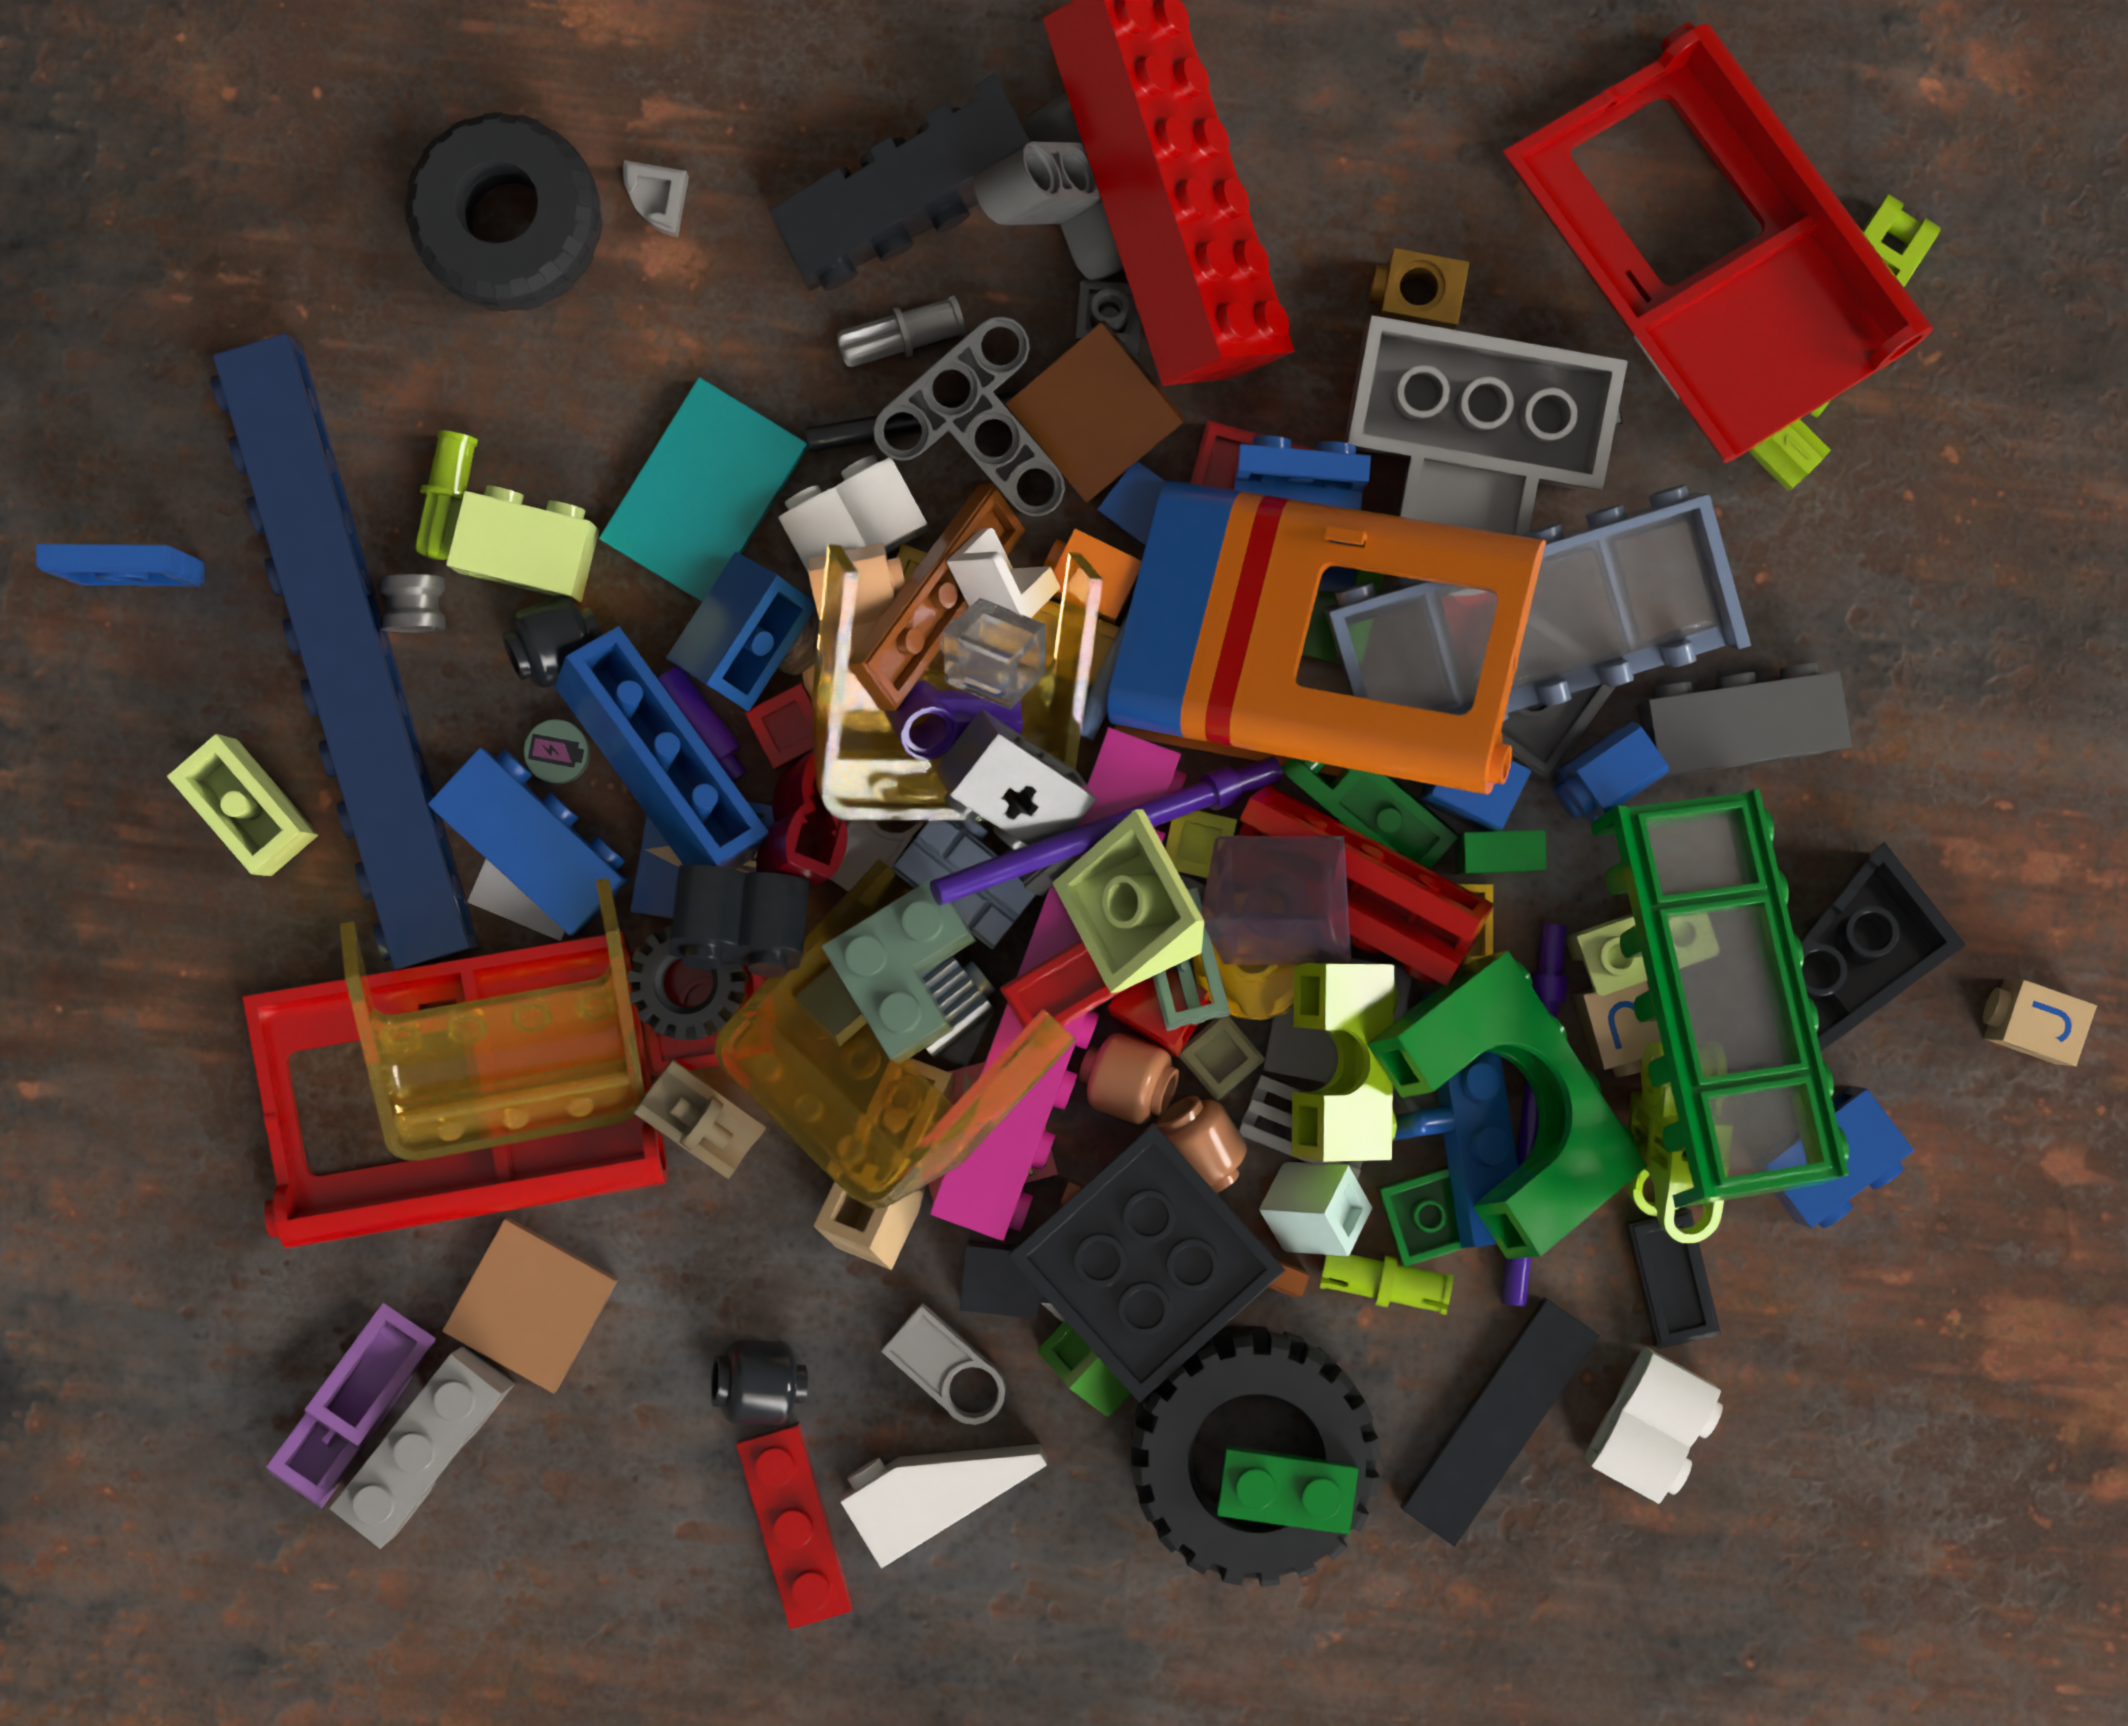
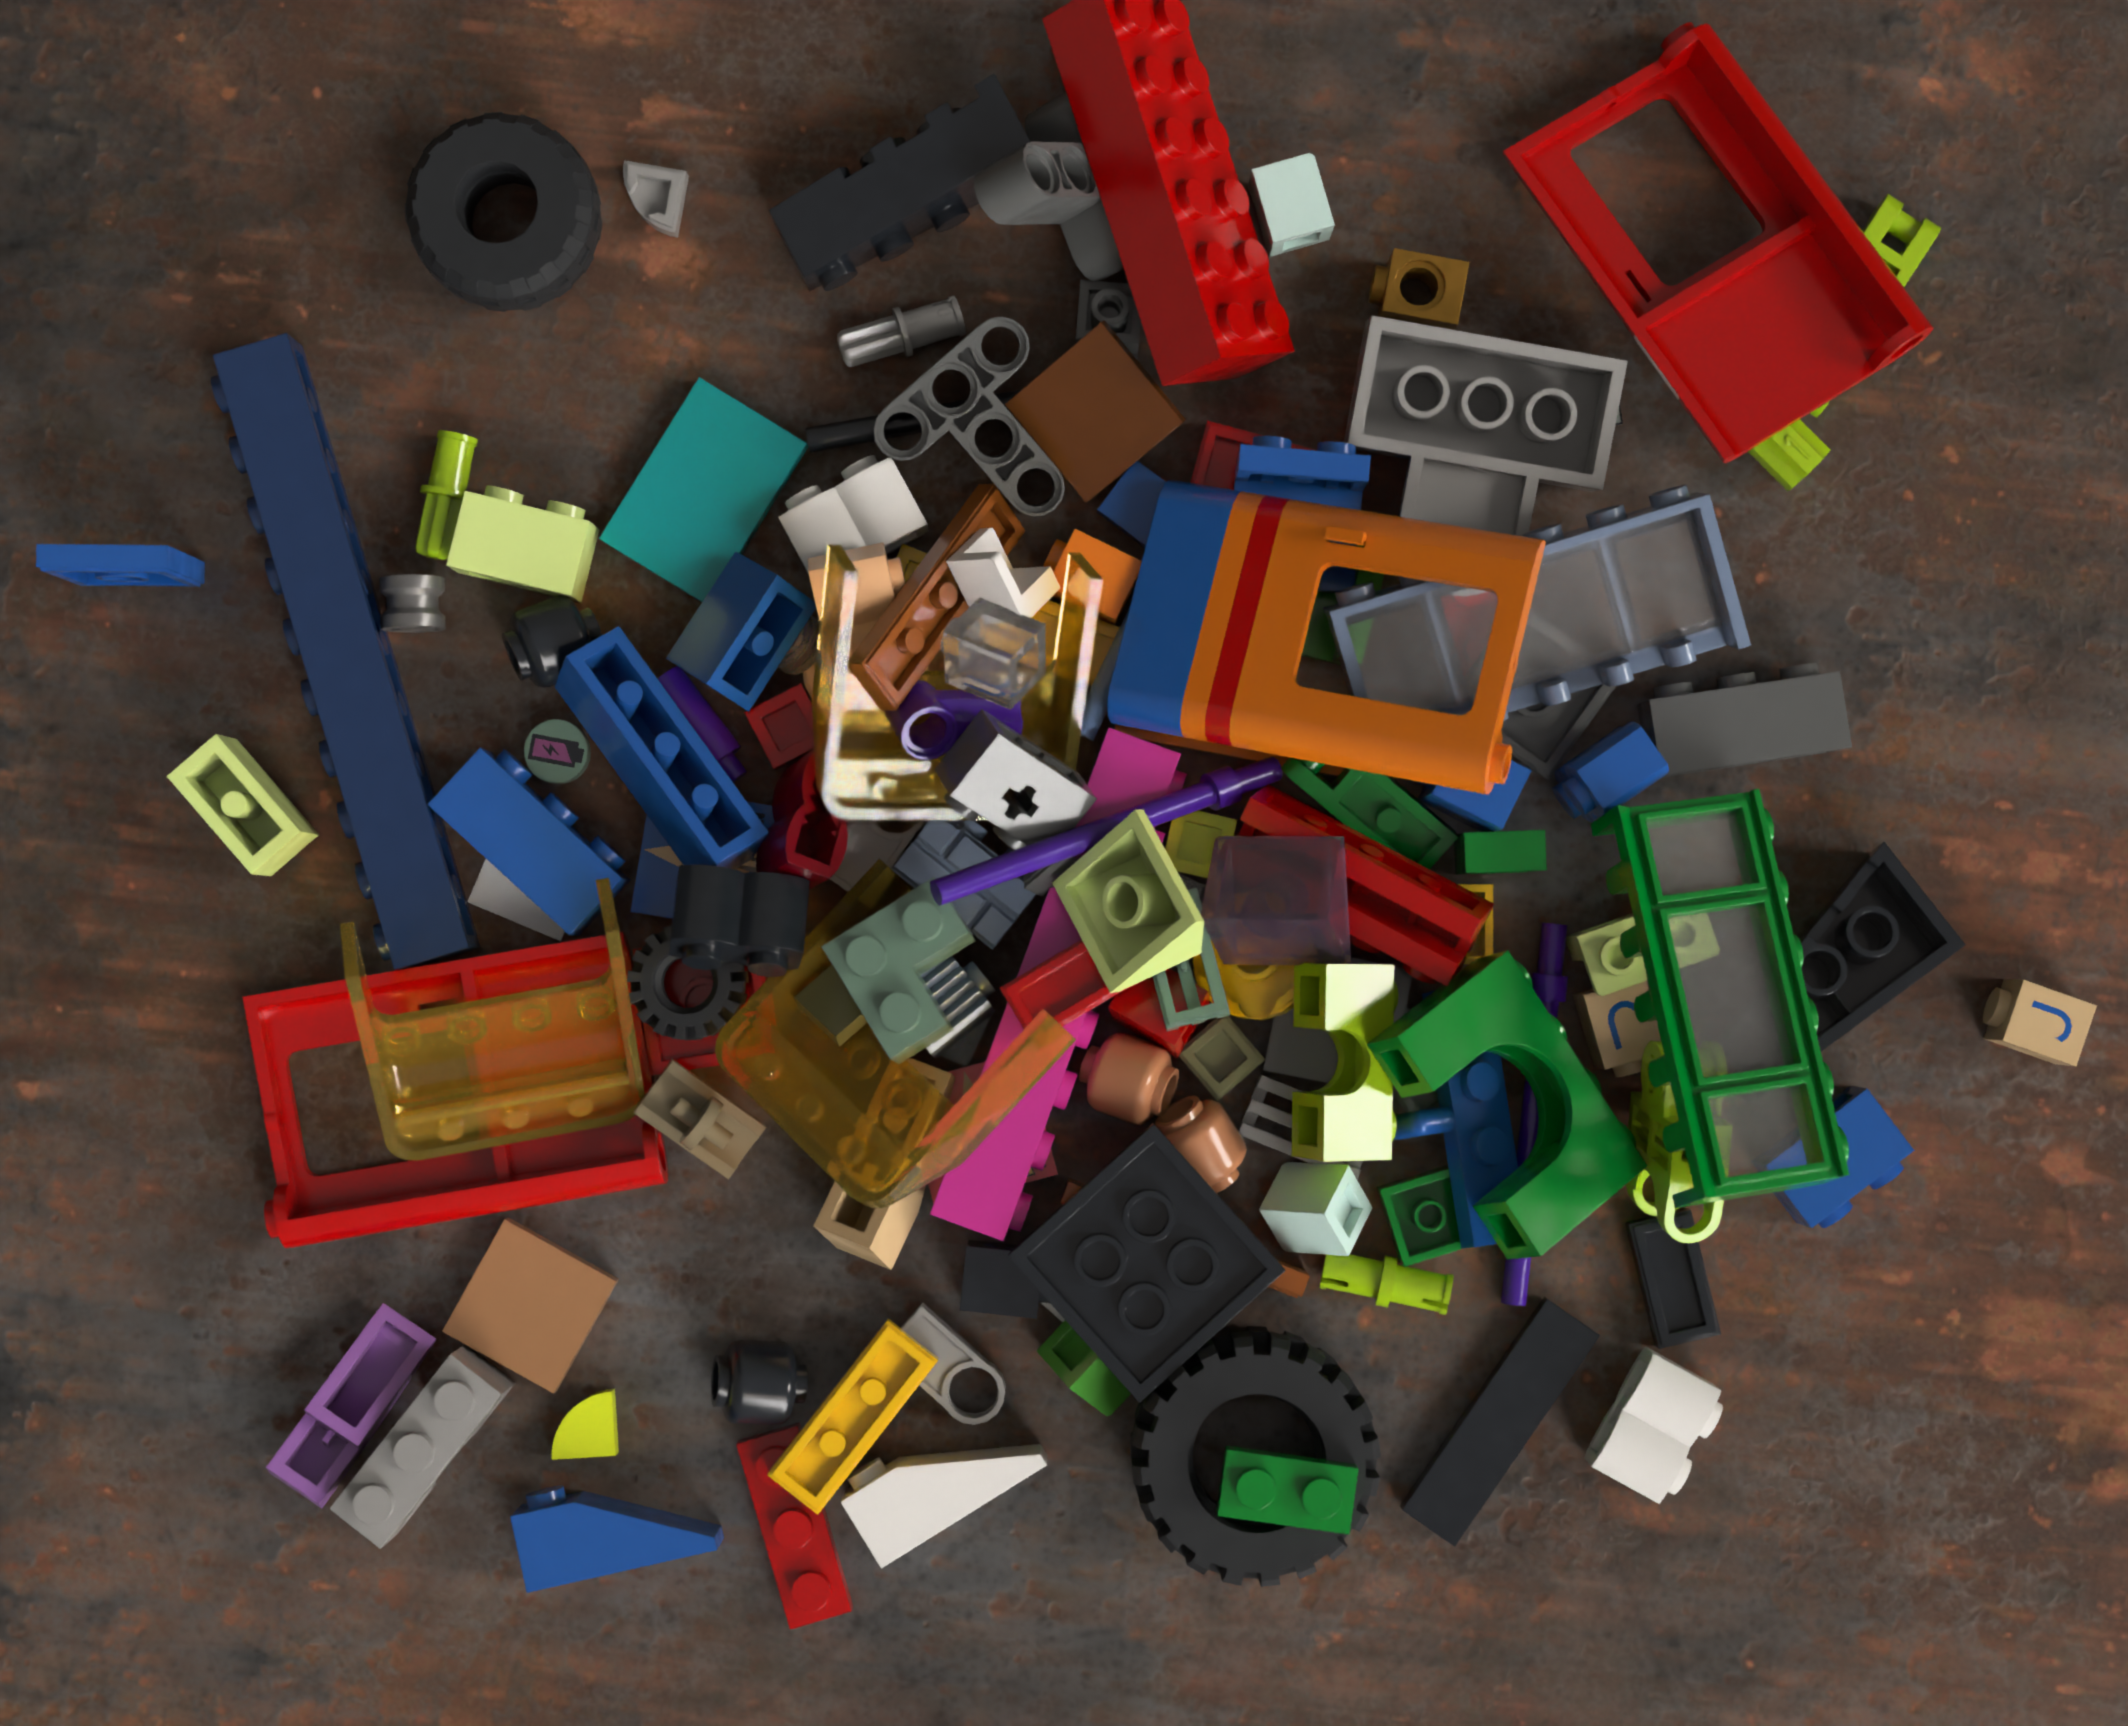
(588, 1429): none -> neon yellow tile
(596, 1535): none -> blue slope
(852, 1416): none -> yellow tile
(1291, 204): none -> light aqua panel

